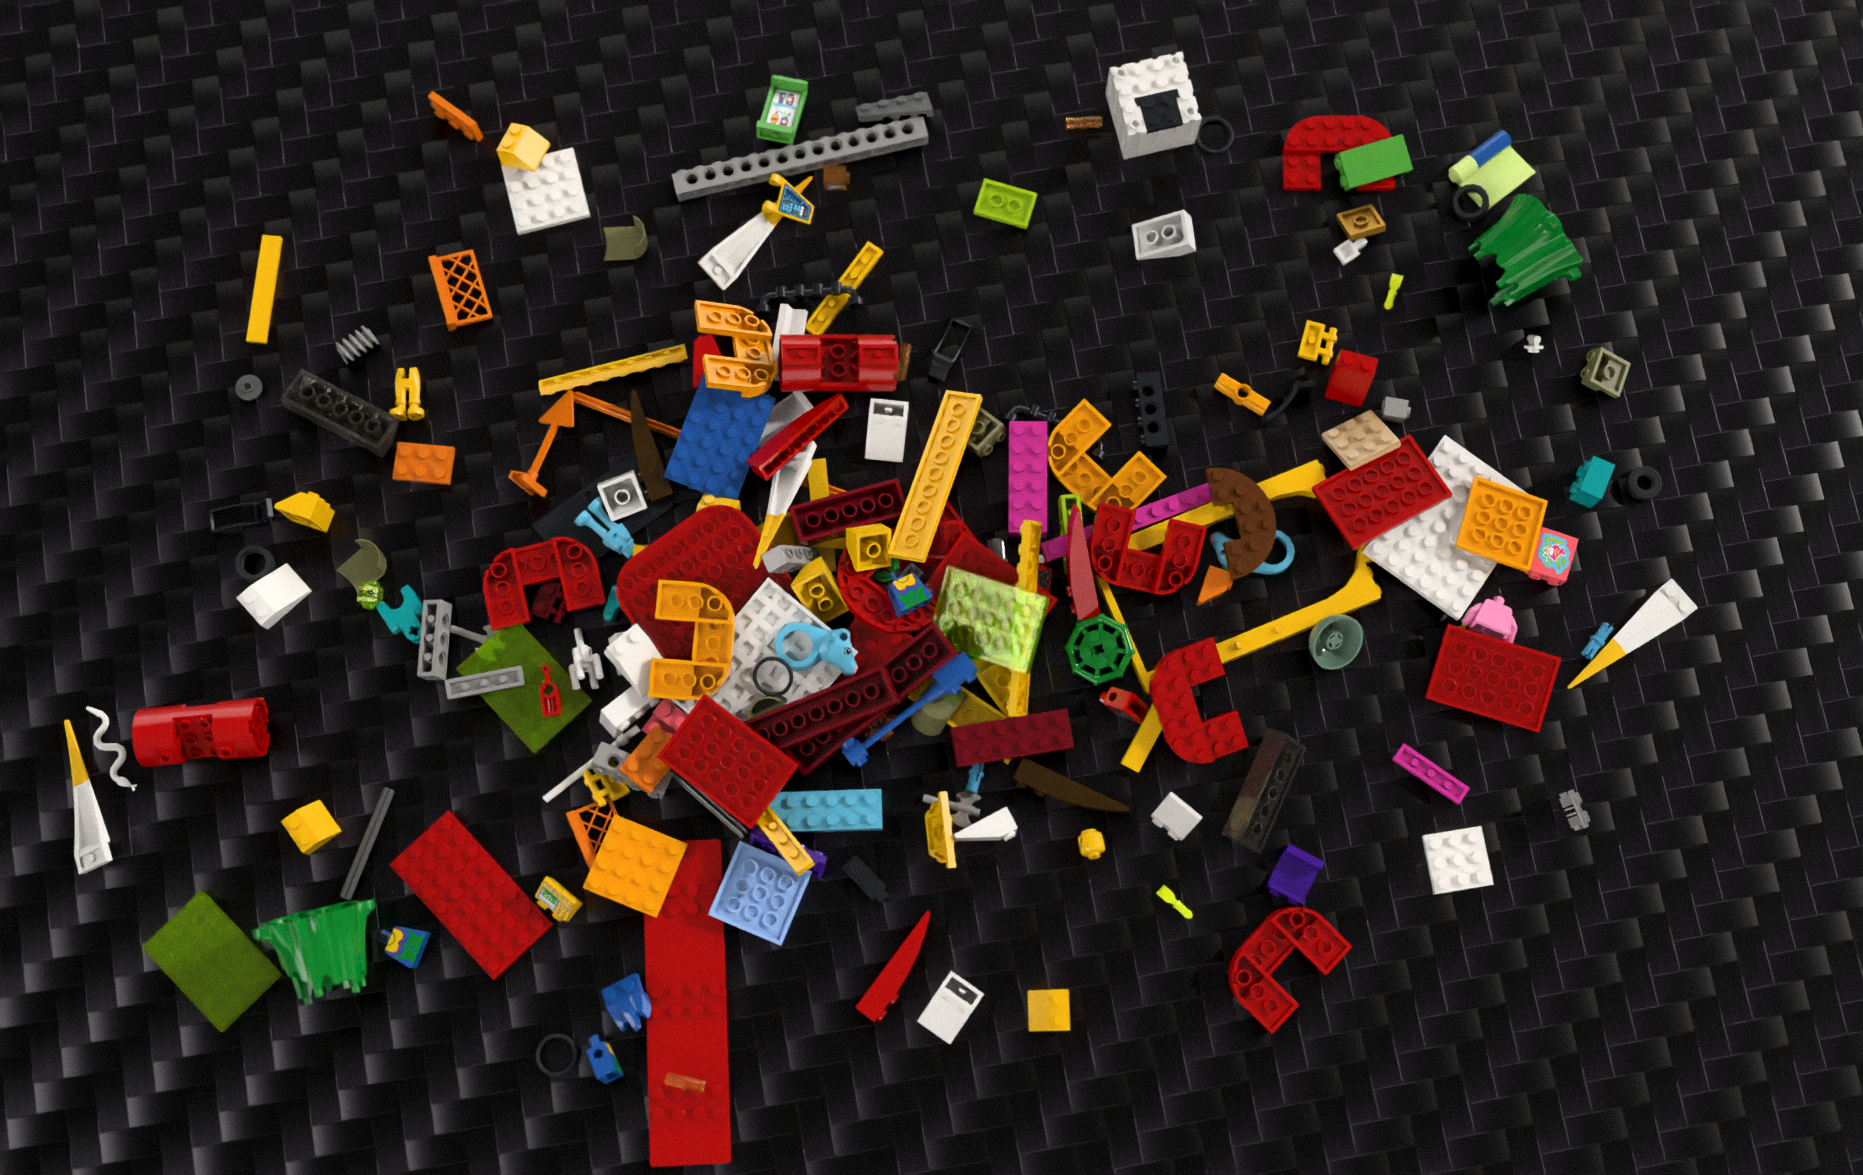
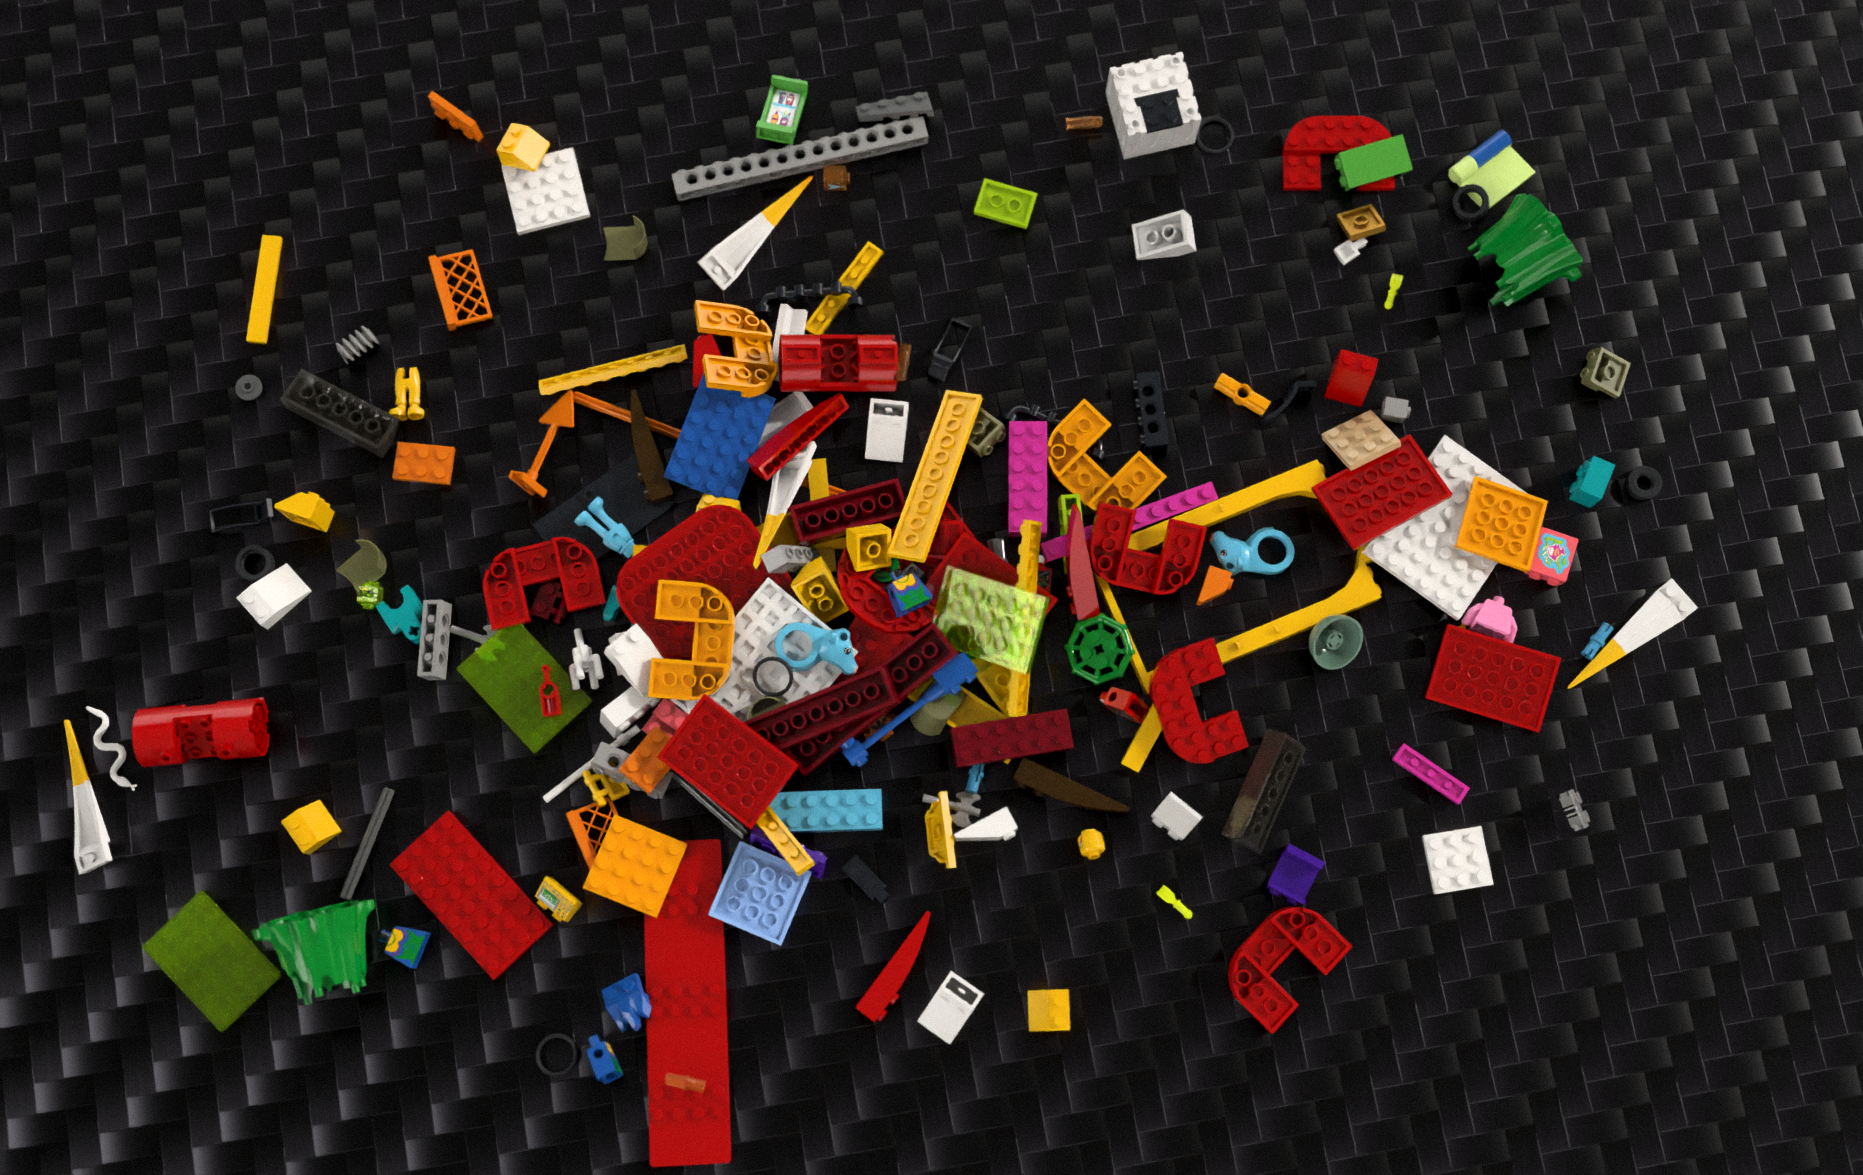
(484, 682): light grey plate -> none
(622, 495): white slope -> none
(789, 203): flag -> none
(1253, 518): reddish brown plate -> none
(1311, 341): yellow plate -> none
(1533, 346): white plate -> none

